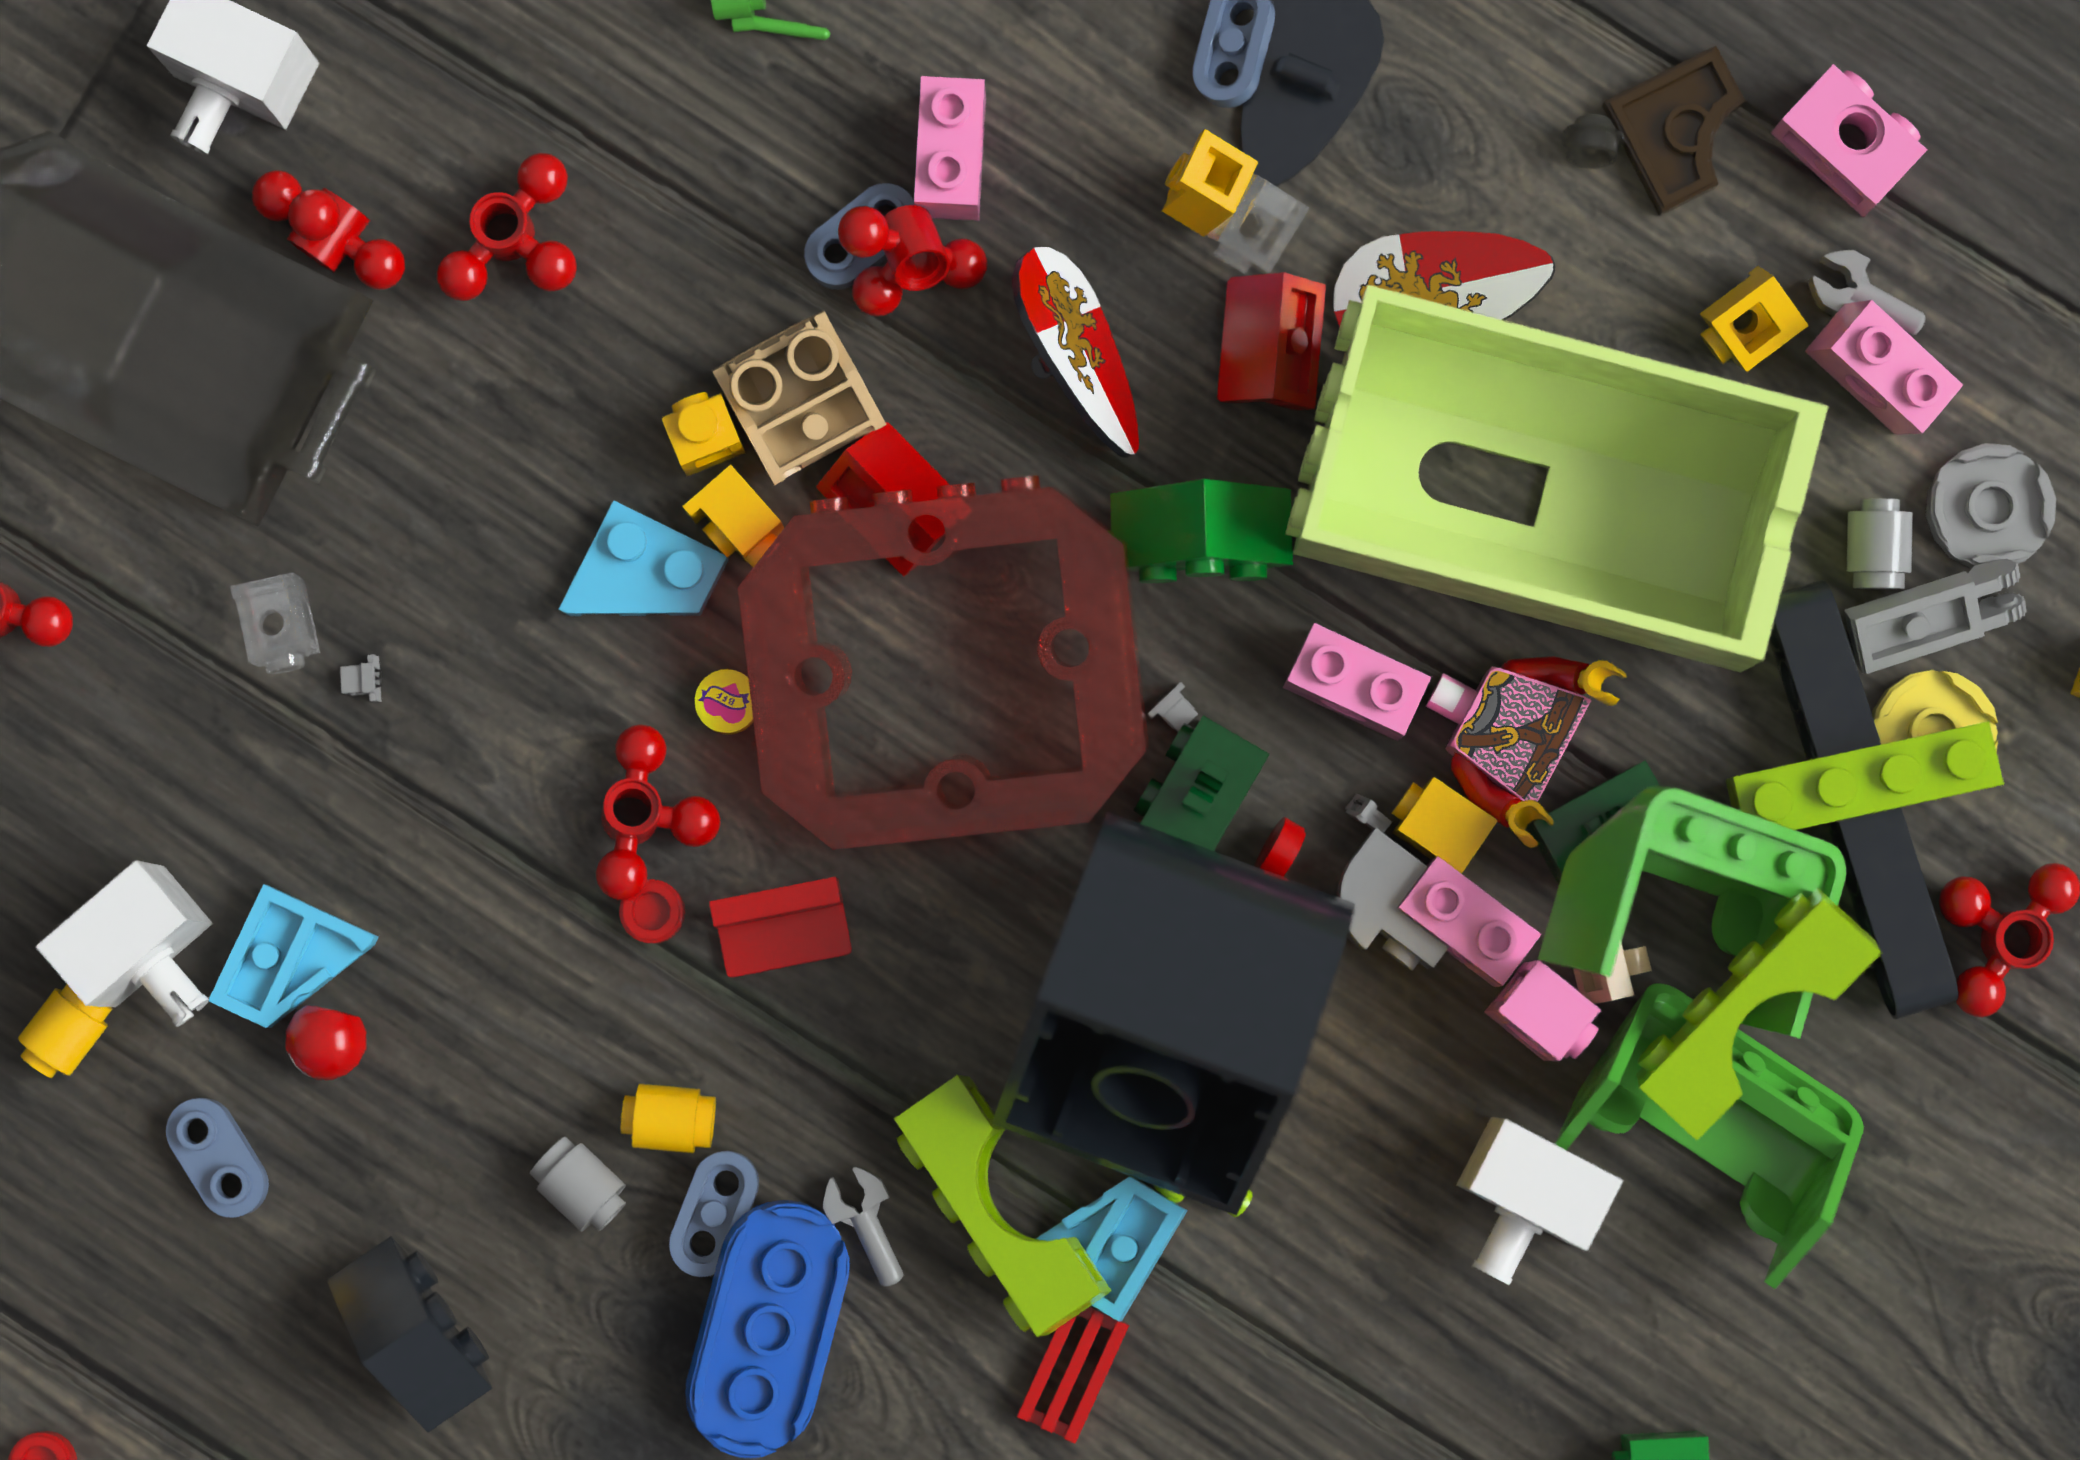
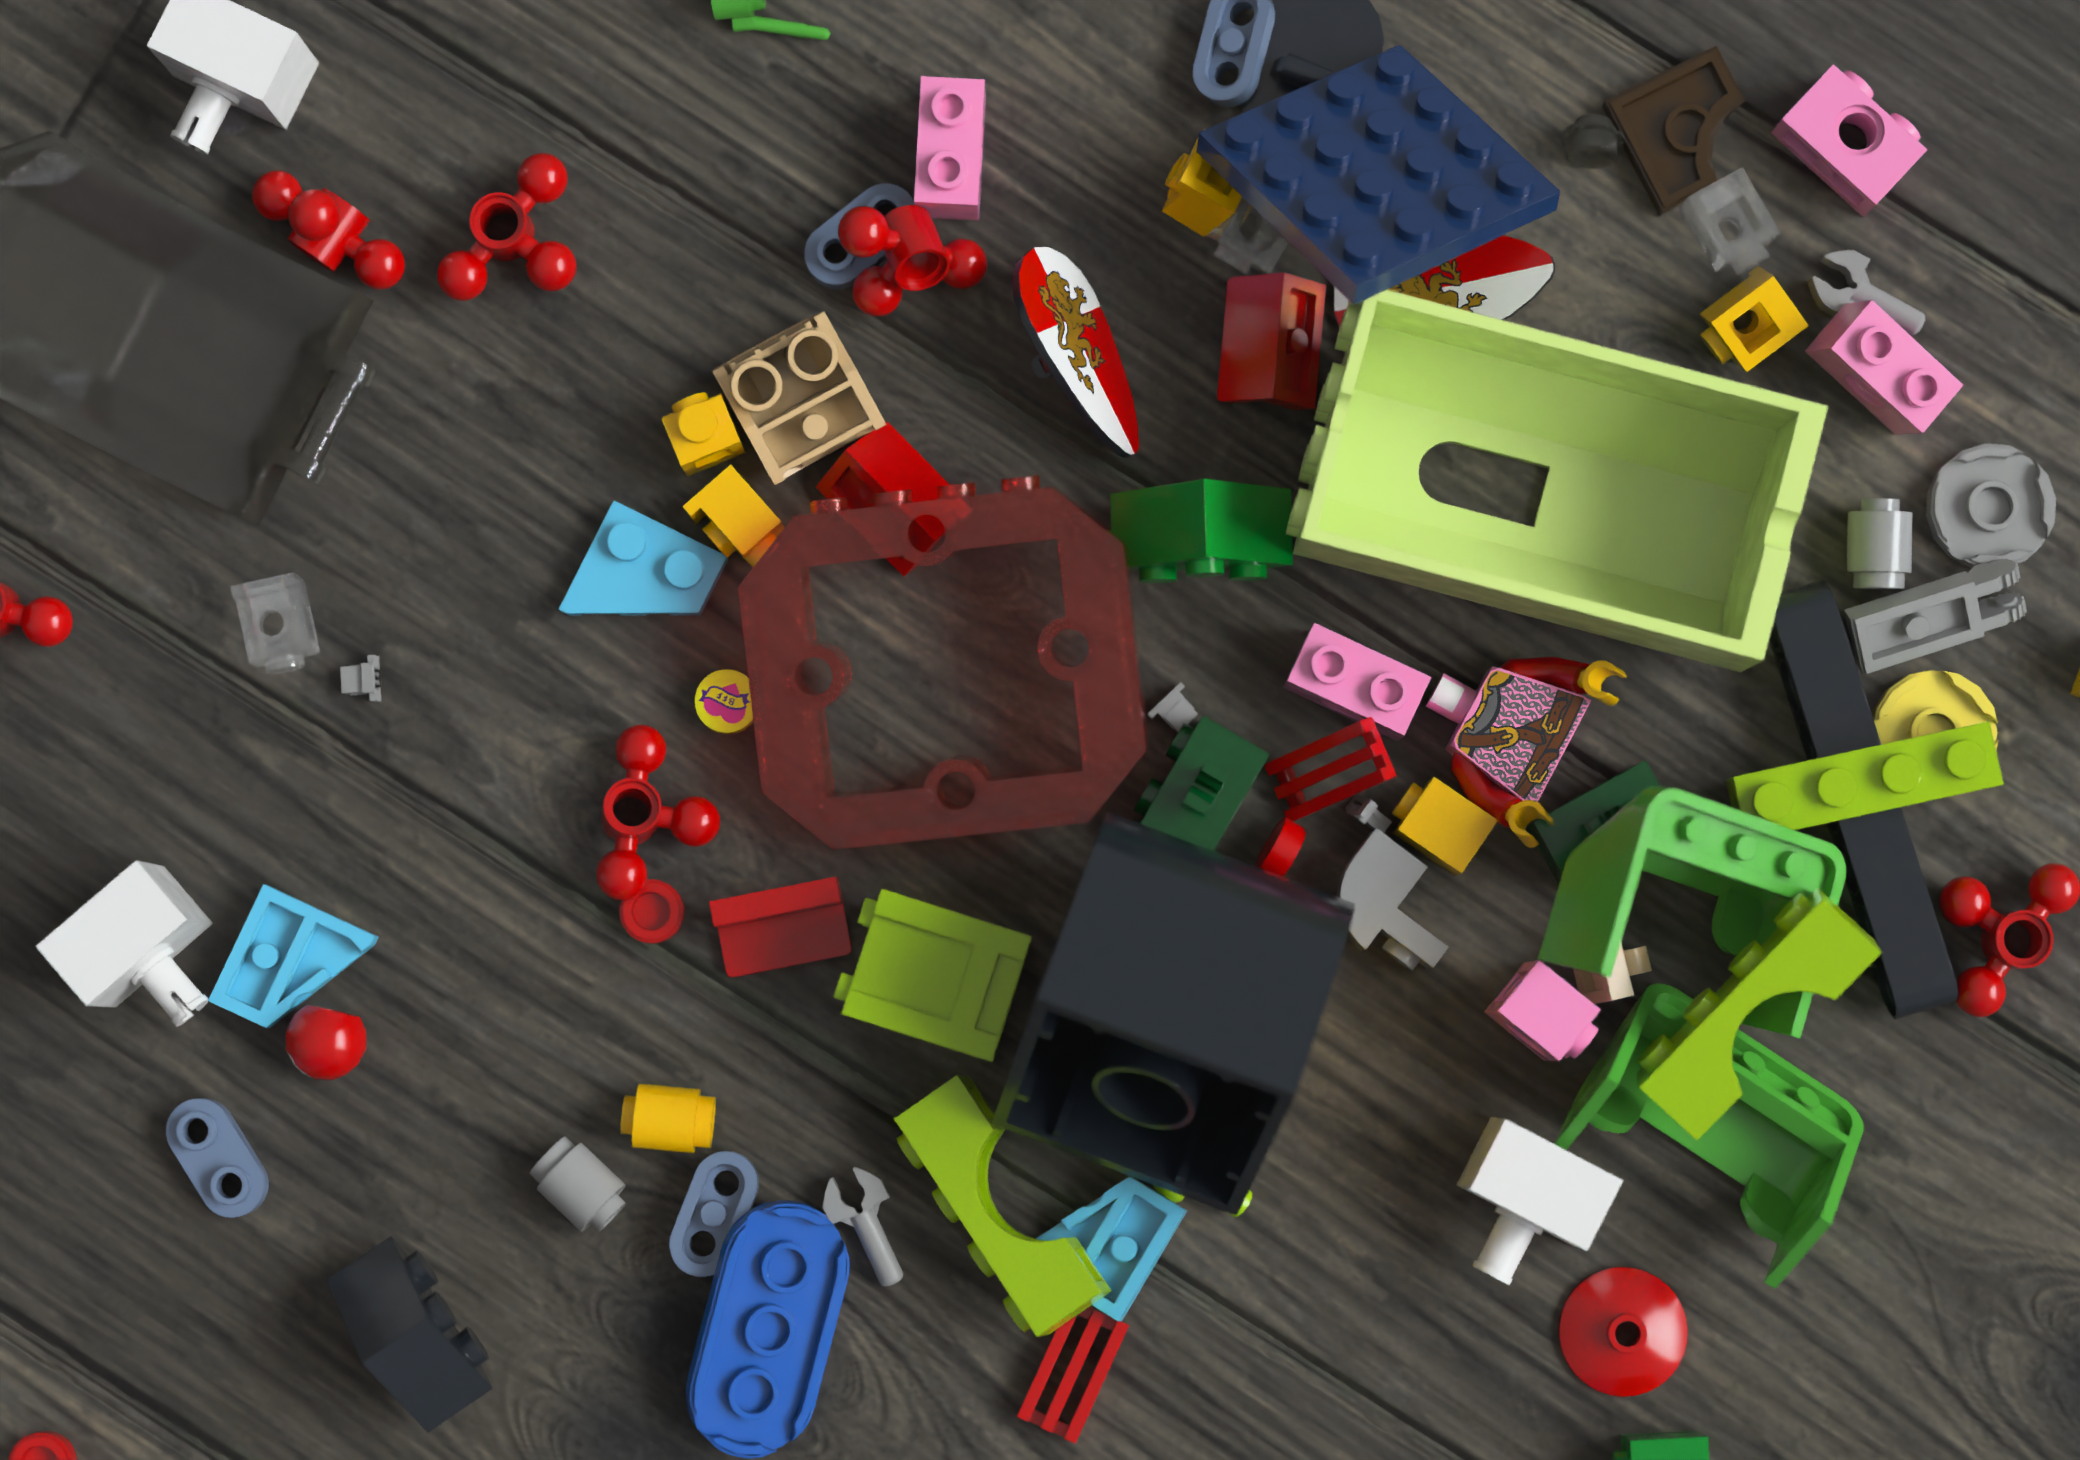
(62, 1033): yellow brick -> none
(934, 974): none -> lime container
(1292, 787): none -> red tile
(1377, 173): none -> dark blue plate
(1469, 922): bright pink brick -> none
(1590, 1325): none -> red dish
(1733, 201): none -> clear brick

